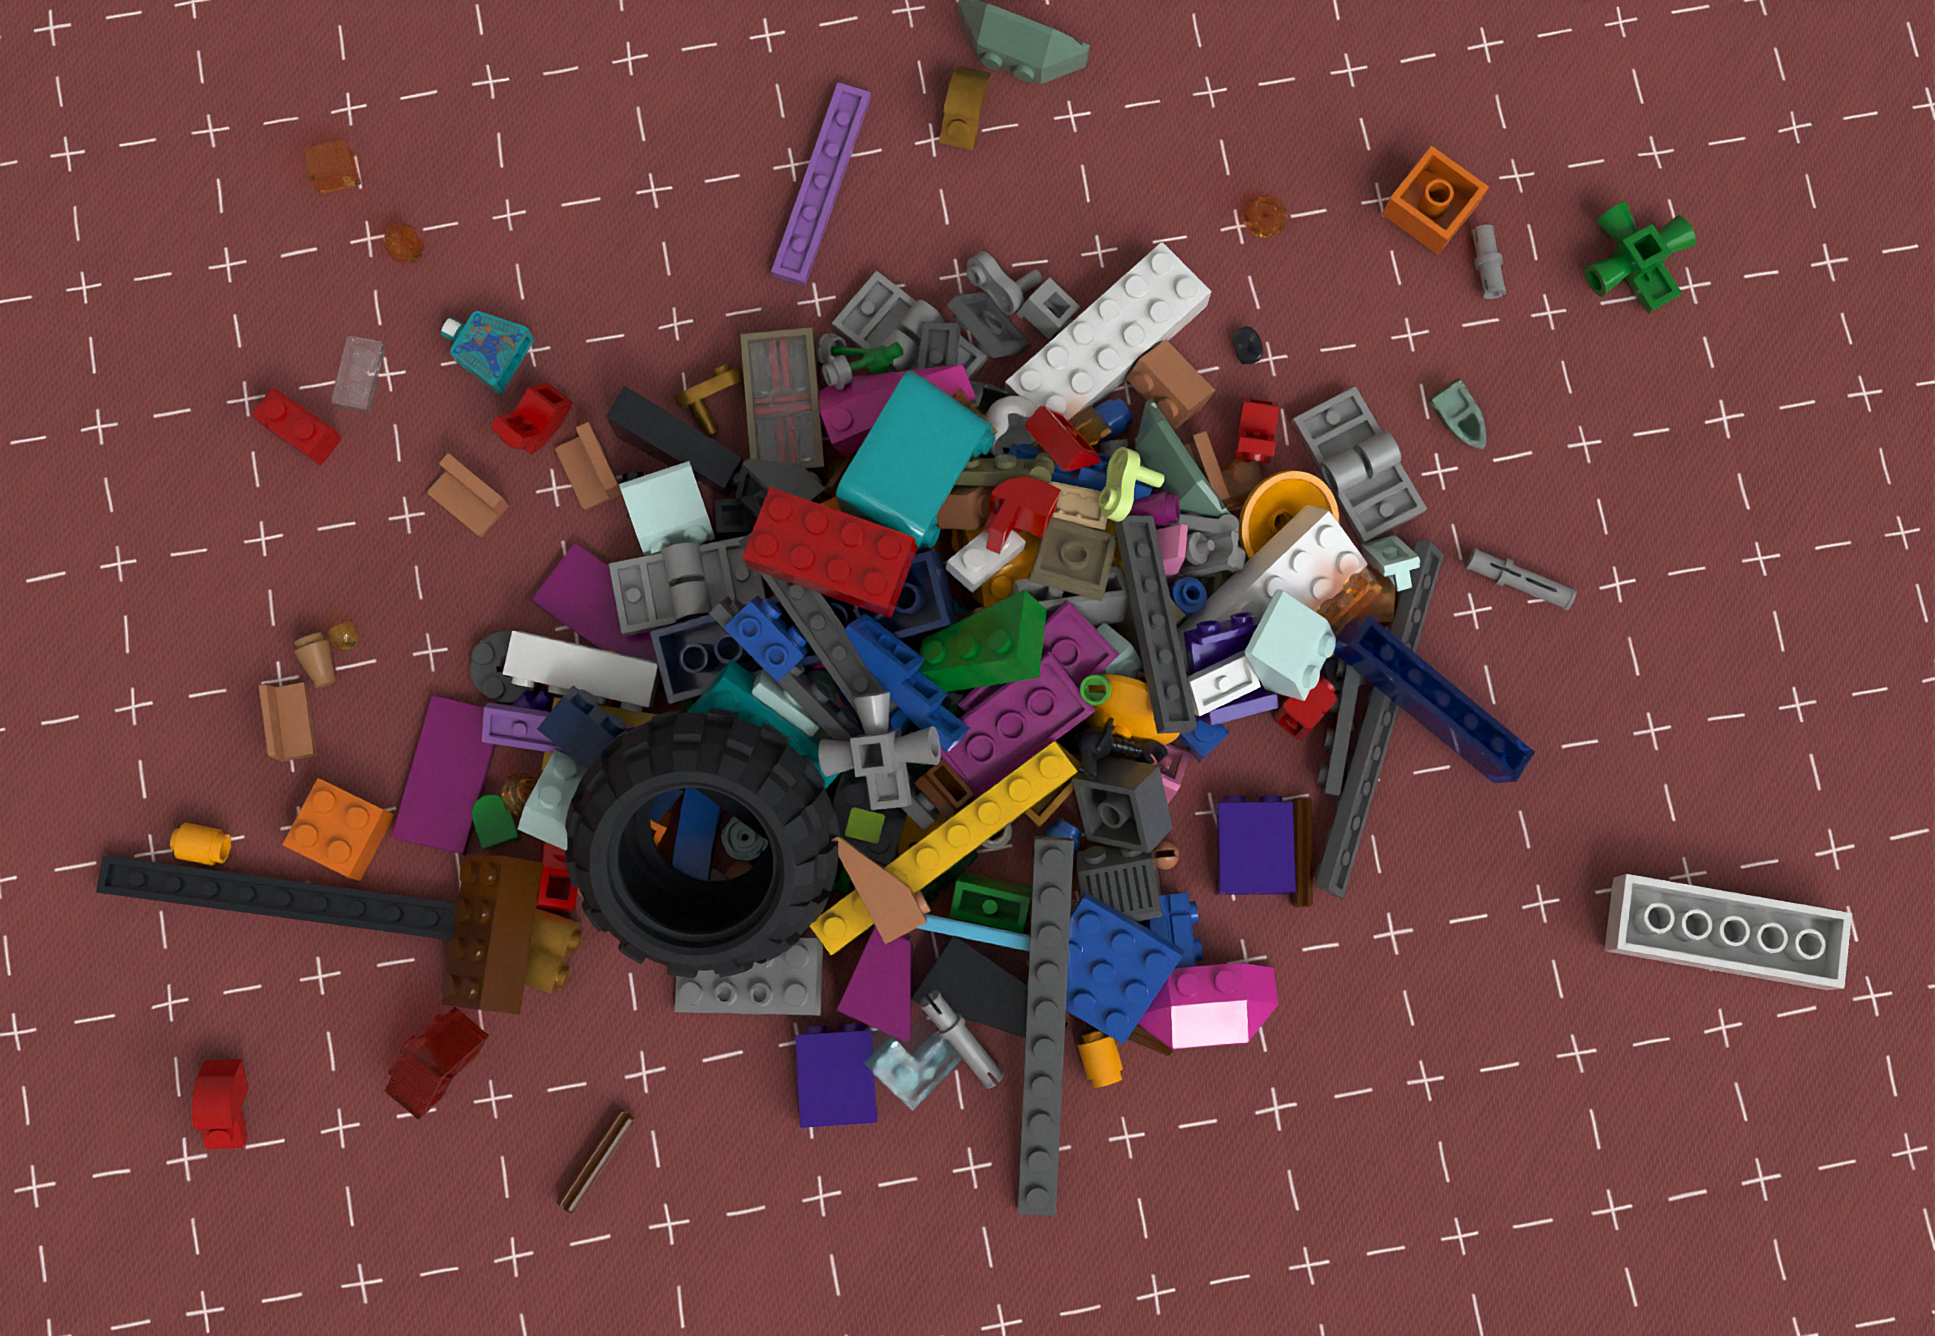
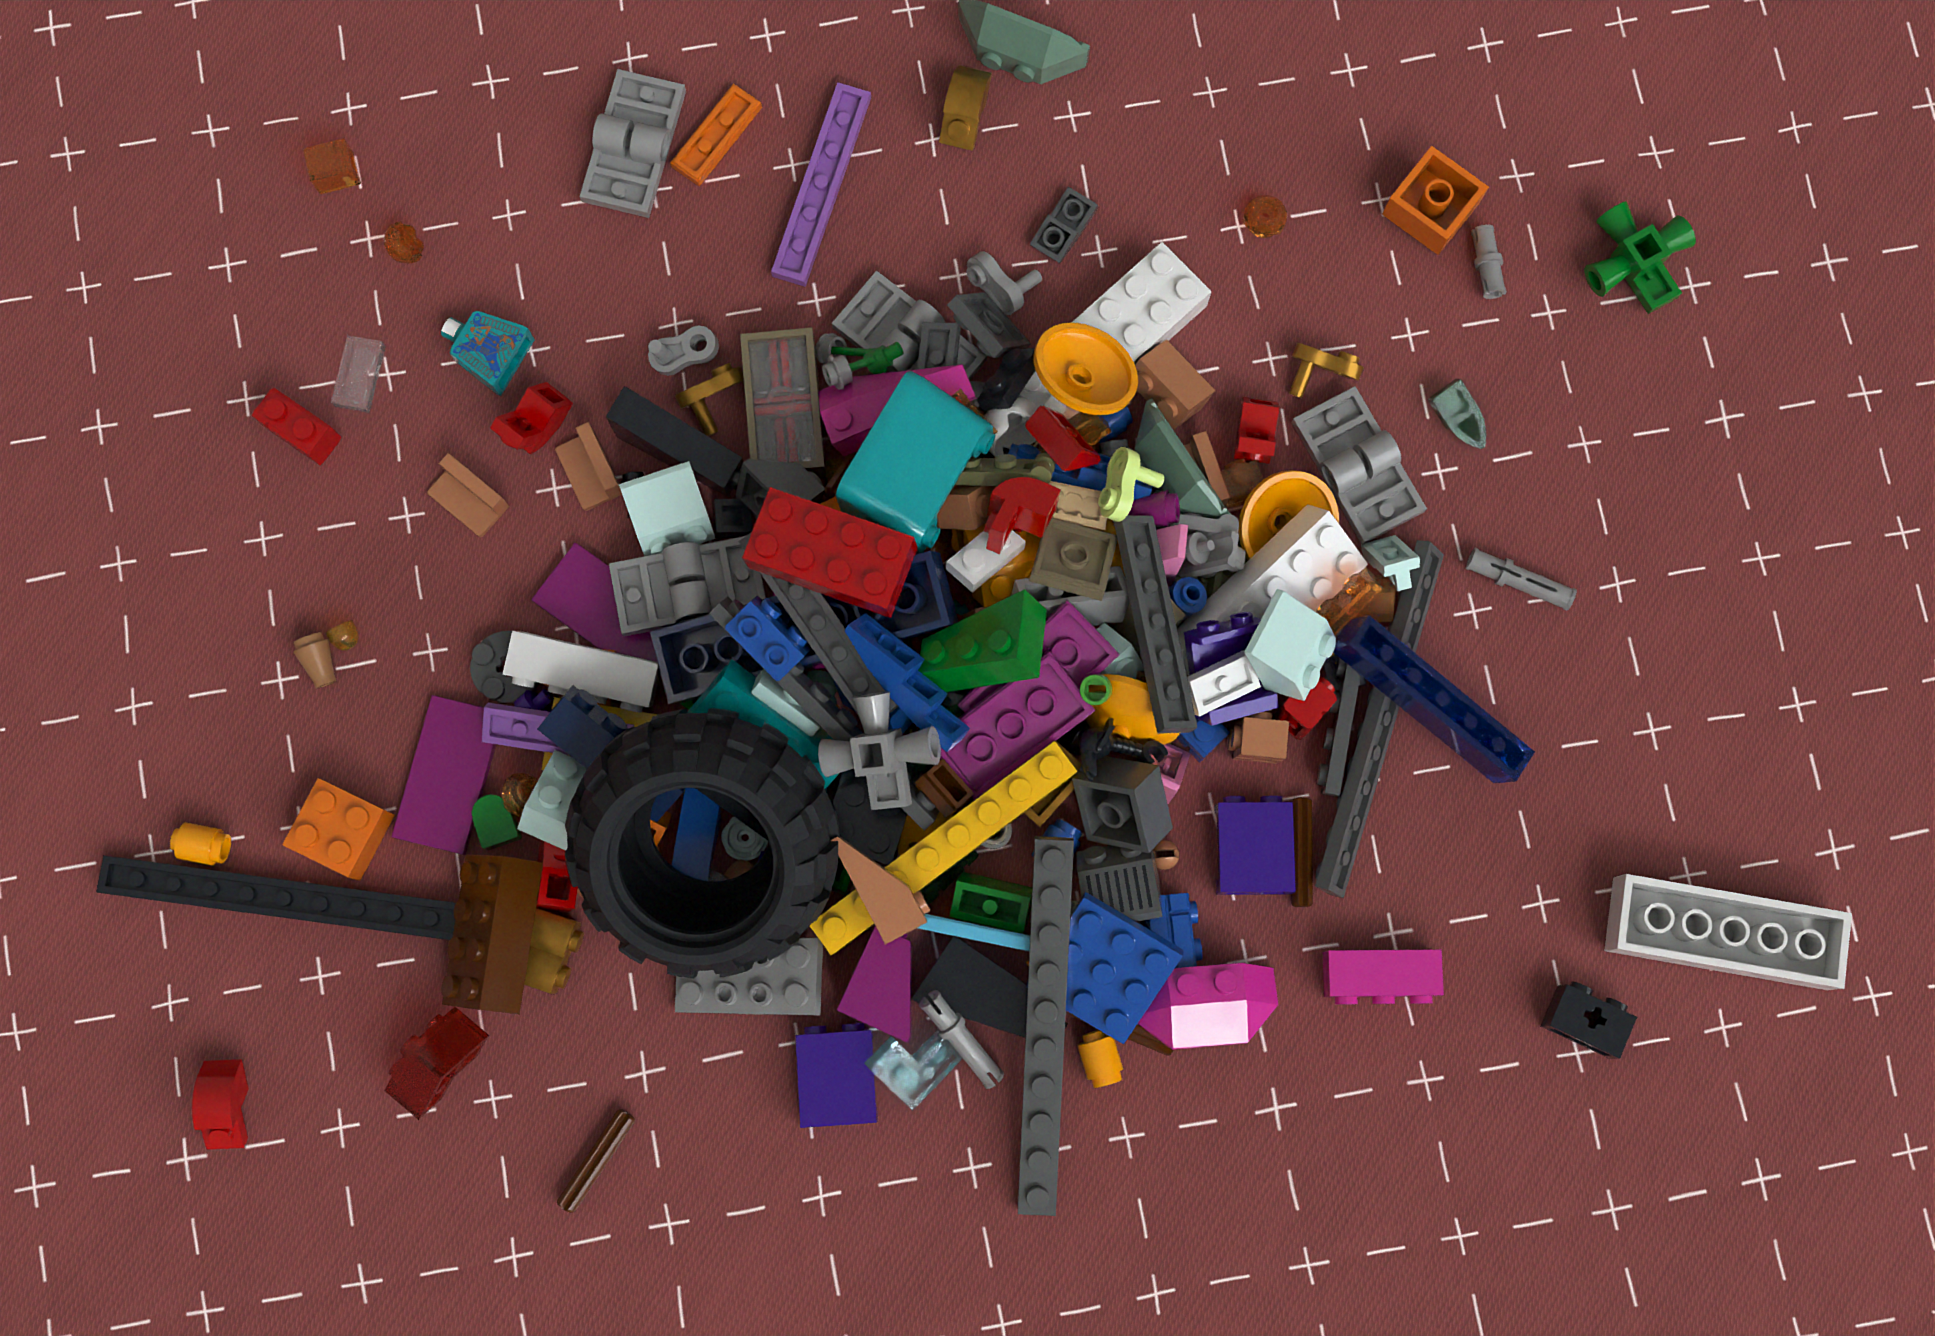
(288, 721): nougat panel -> none
(632, 143): none -> light grey plate
(675, 353): none -> light grey piece
(716, 135): none -> orange tile
(865, 825): lime sticker -> none
(1008, 380): none -> black plate
(1049, 309): light grey brick -> none
(1064, 225): none -> dark grey slope
(1085, 368): none -> light orange dish
(1248, 345): black piece -> none
(1259, 739): none -> nougat brick
(1343, 365): none -> pearl gold piece
(1383, 975): none -> dark pink brick
(1566, 1019): none -> black brick

